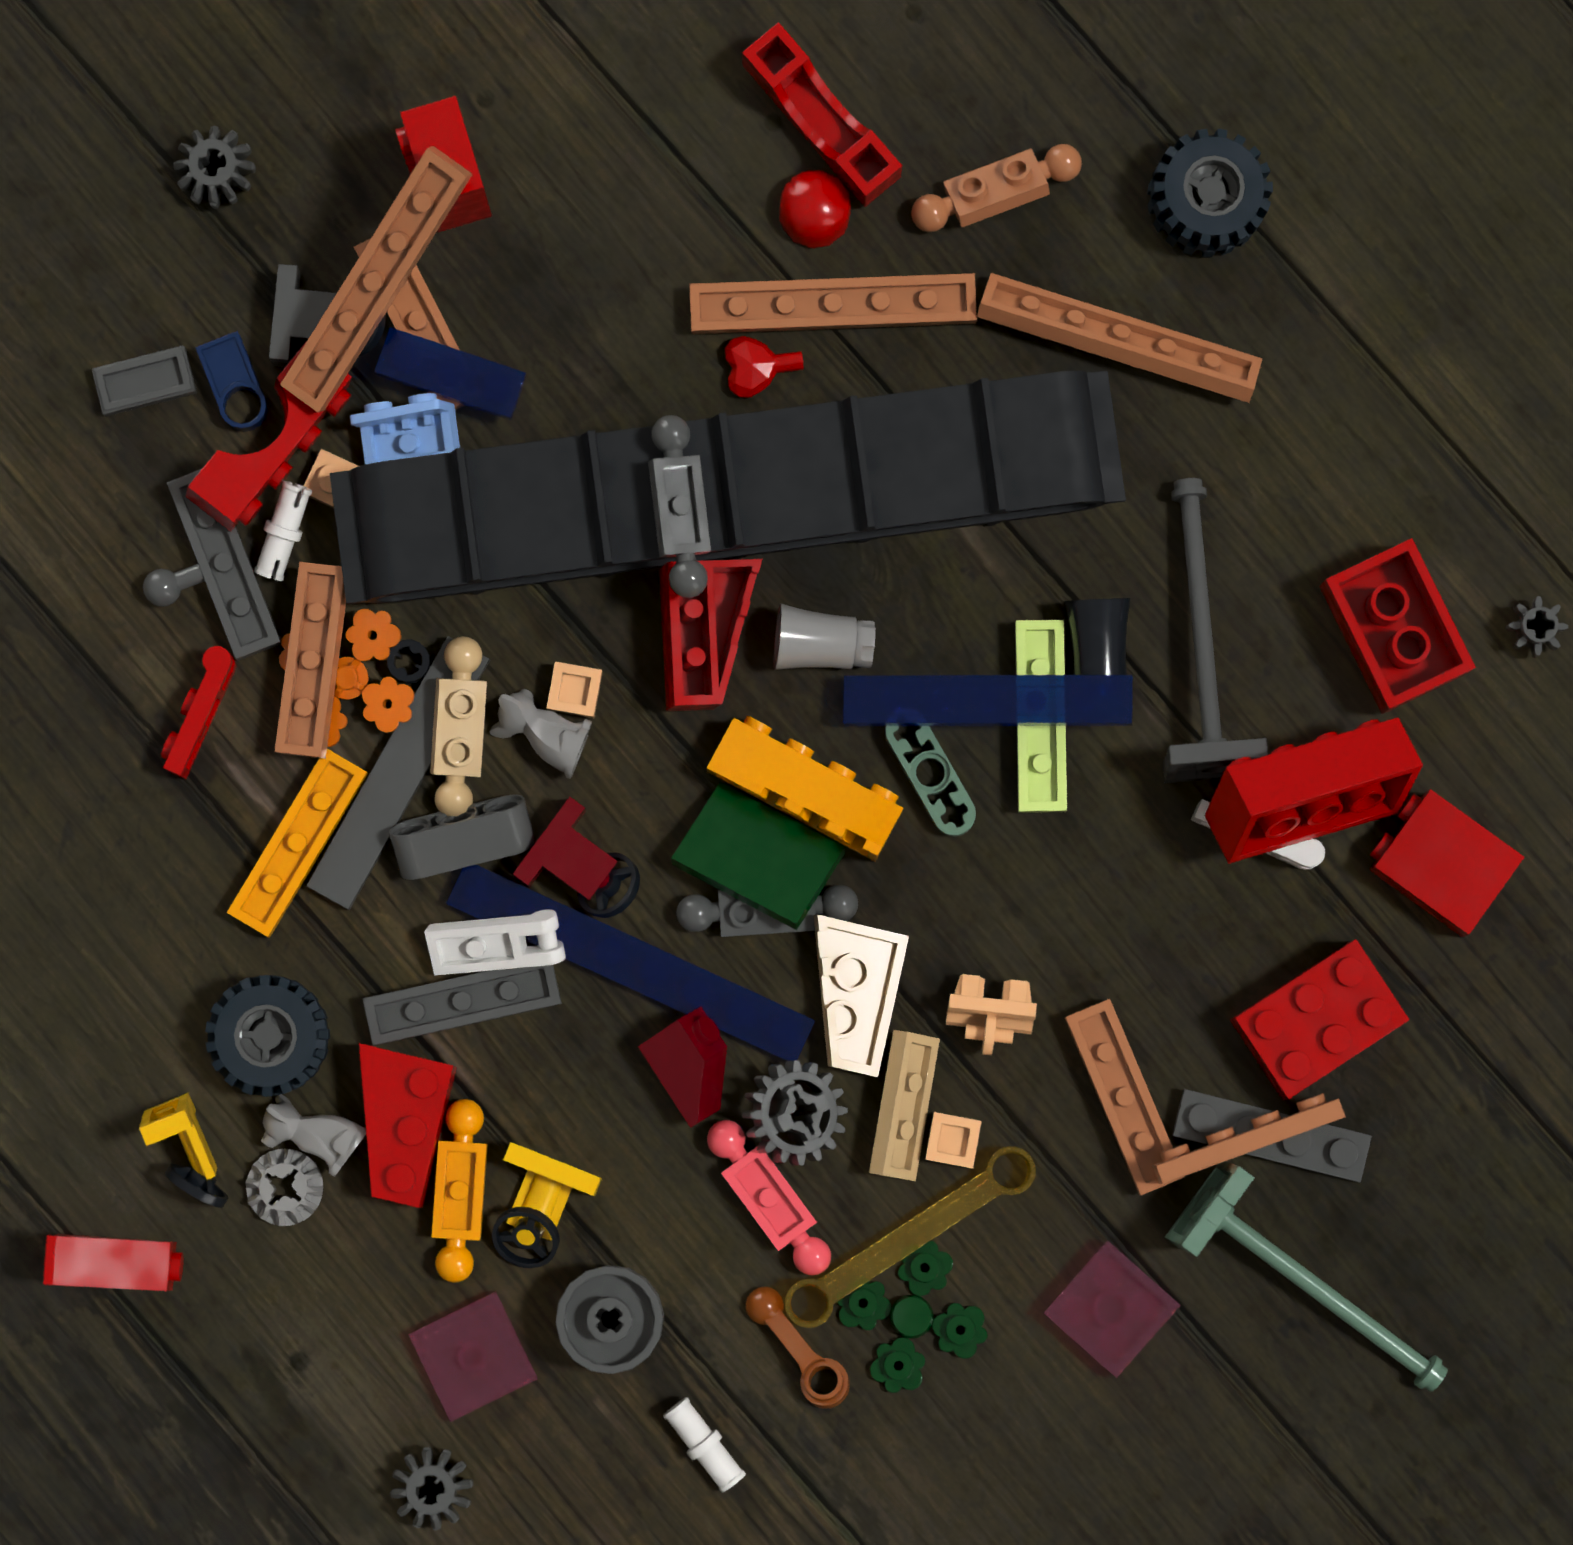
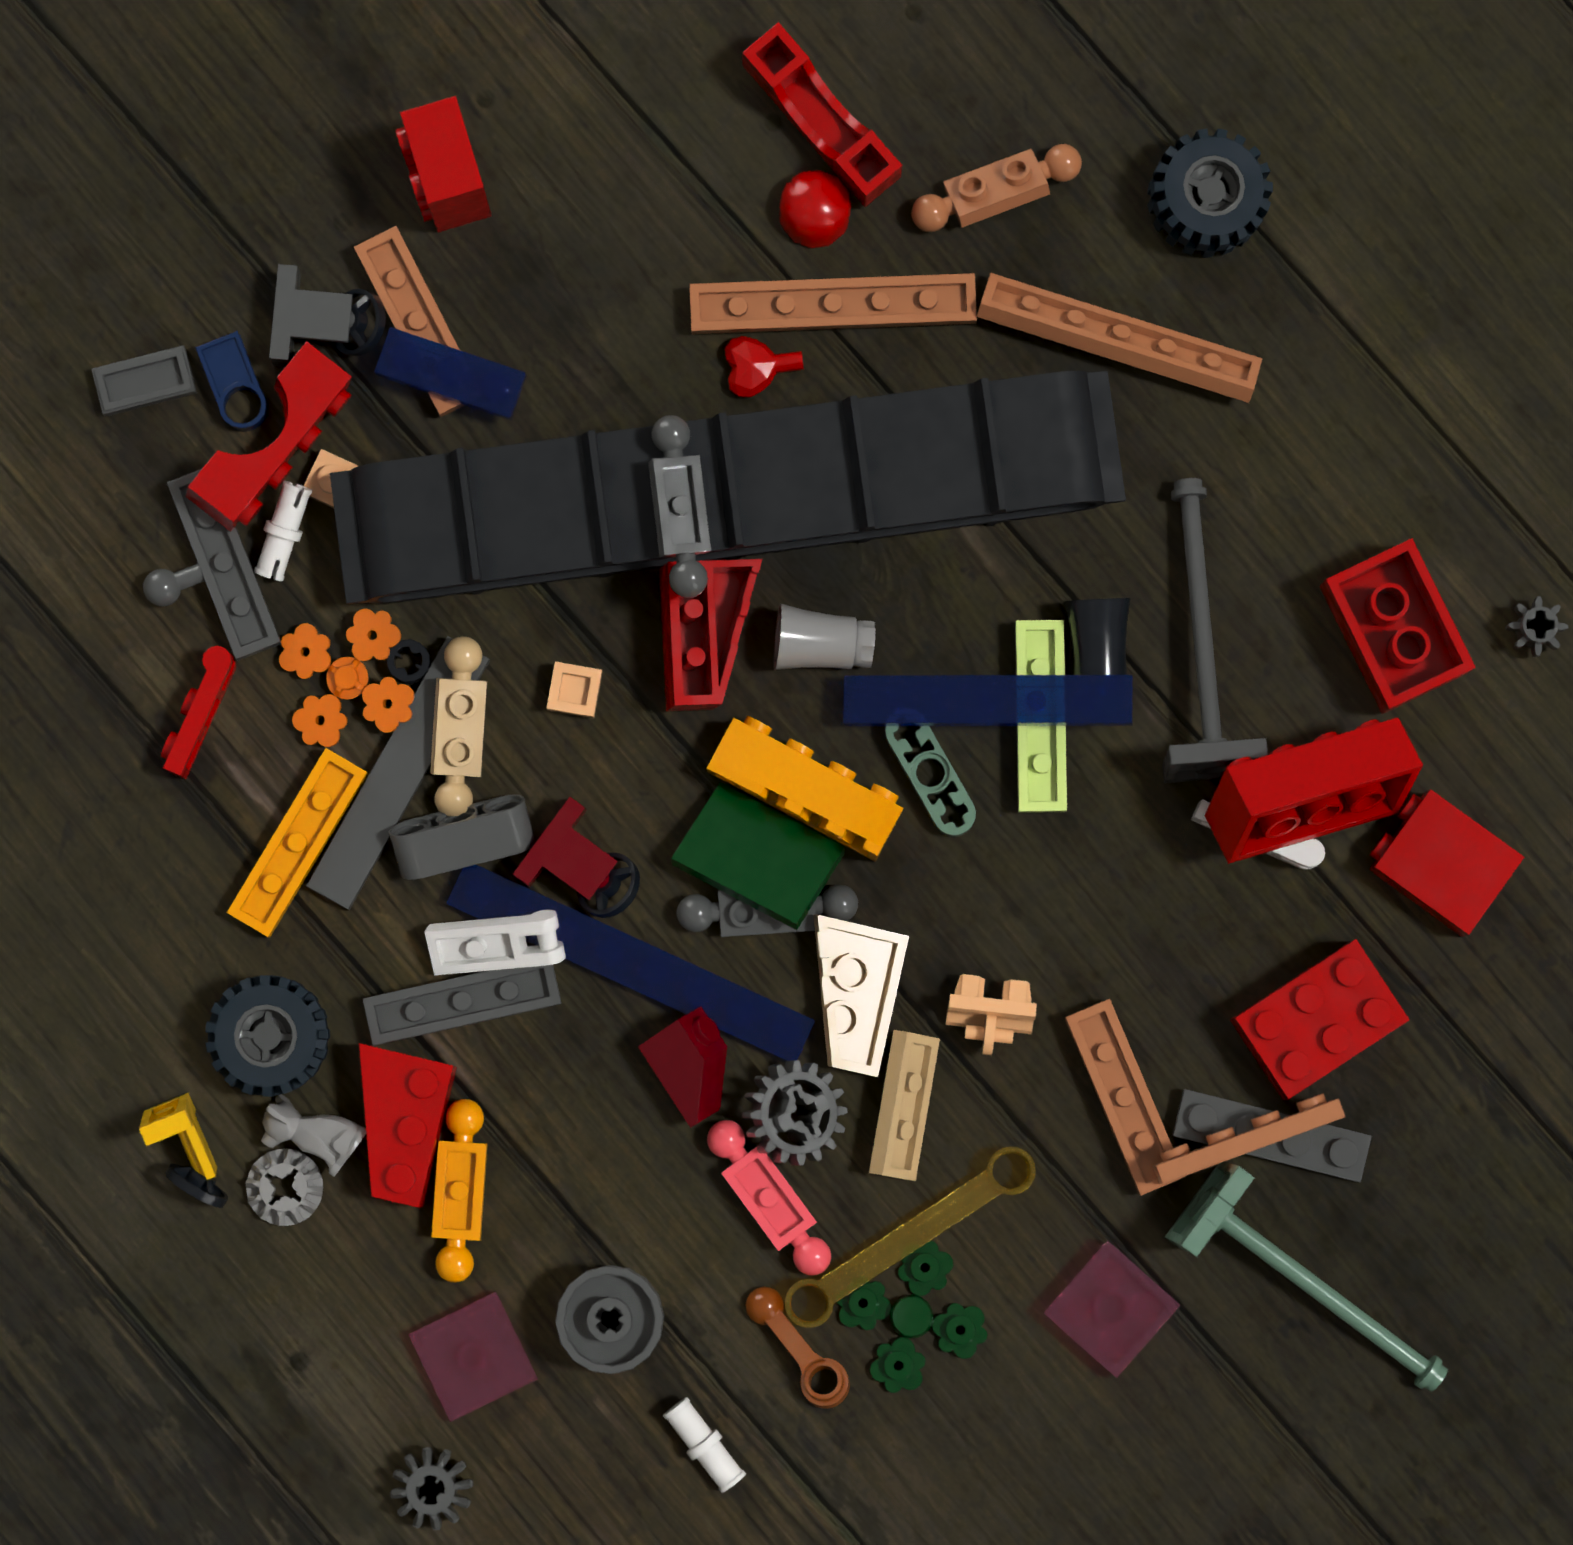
(111, 1262): slope -> none
(202, 156): dark grey gear -> none
(312, 661): nougat plate -> none
(376, 279): nougat plate -> none
(408, 430): light blue bracket -> none
(538, 1204): yellow piece -> none
(550, 735): light grey animal -> none
(953, 1140): light nougat plate -> none

